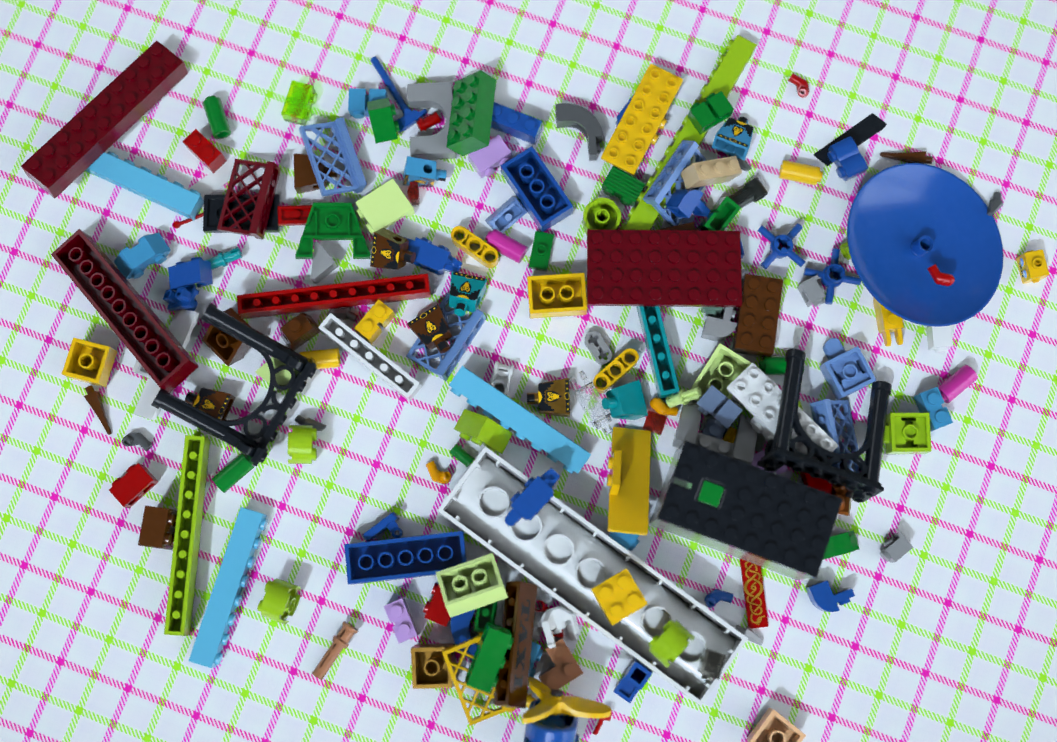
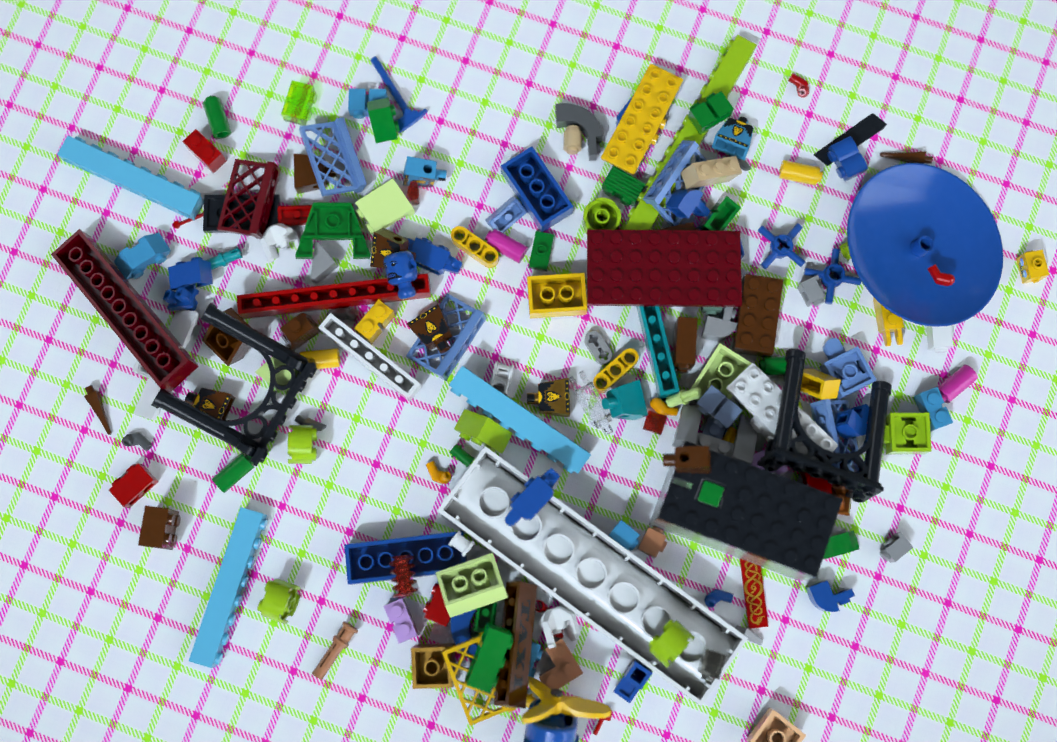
(89, 362): yellow brick -> none
(105, 119): dark red brick -> none
(187, 536): lime brick -> none
(278, 236): none -> white piece
(388, 522): blue piece -> none
(401, 271): none -> blue piece
(403, 576): none -> clear red piece
(428, 121): red pin -> none
(437, 96): light grey arch -> none
(461, 543): none -> white bush
(466, 292): teal torso -> none
(471, 113): green brick -> none
(490, 157): lavender piece -> none
(516, 124): blue brick -> none
(572, 139): none -> tan brick
(619, 596): yellow brick -> none
(629, 481): yellow bracket -> none
(652, 542): none -> nougat brick
(684, 344): none -> reddish brown brick
(698, 460): none -> reddish brown torso
(752, 192): pearl dark grey piece -> none
(819, 384): none -> yellow piece
(852, 422): none -> blue brick
(995, 204): dark grey bar -> none

